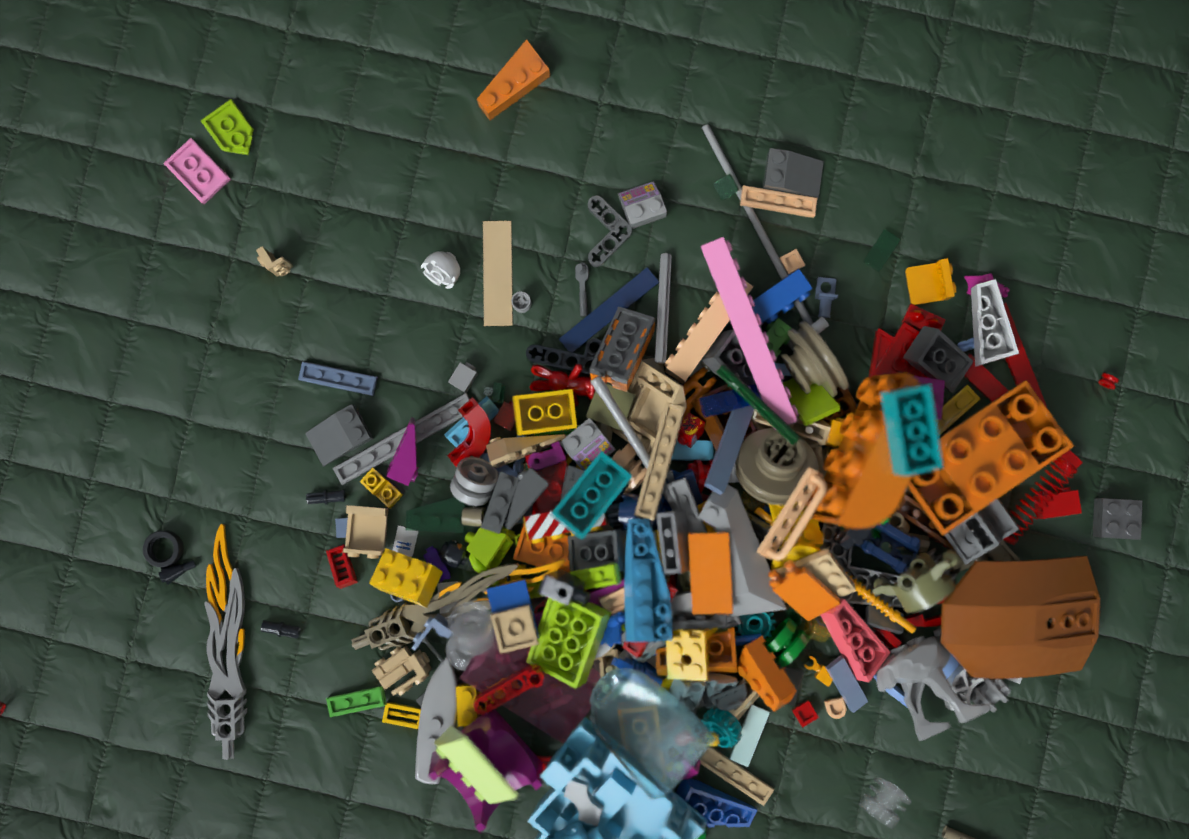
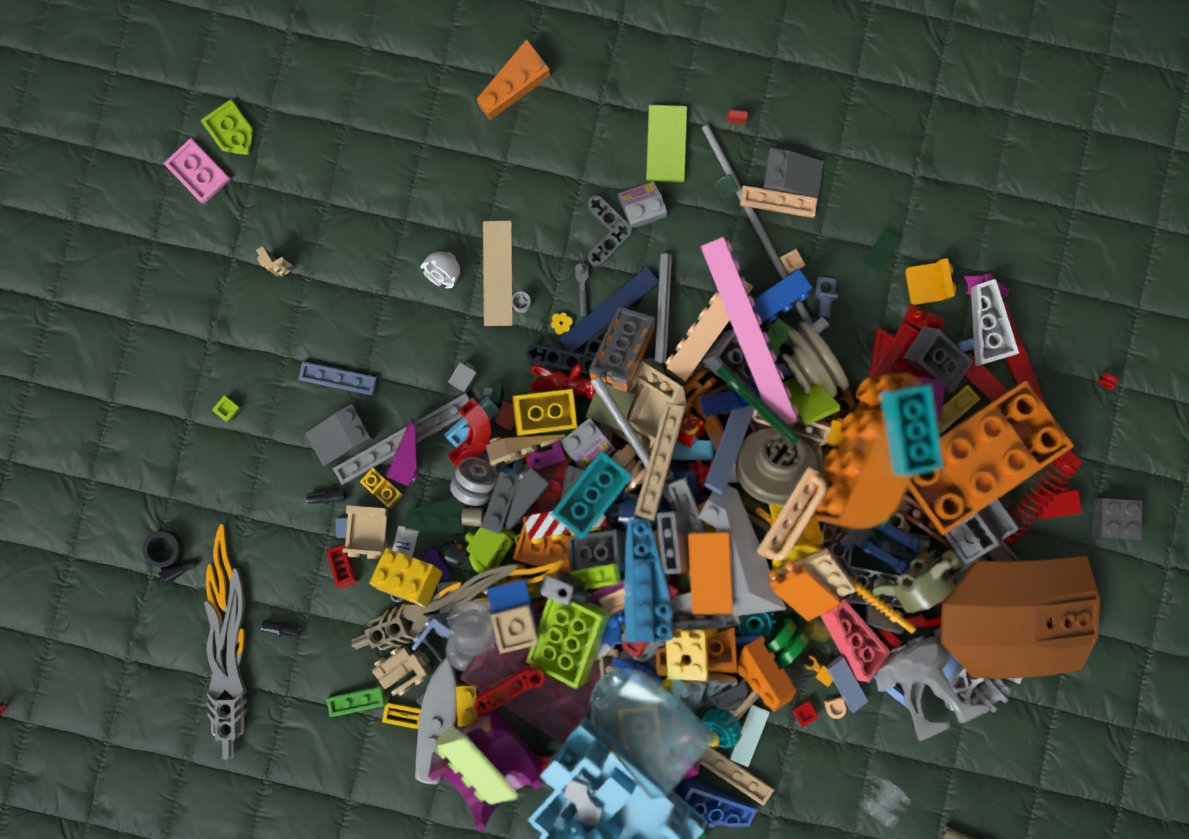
(226, 408): none -> lime plate
(567, 321): none -> yellow plant
(666, 143): none -> lime tile
(737, 116): none -> red tile

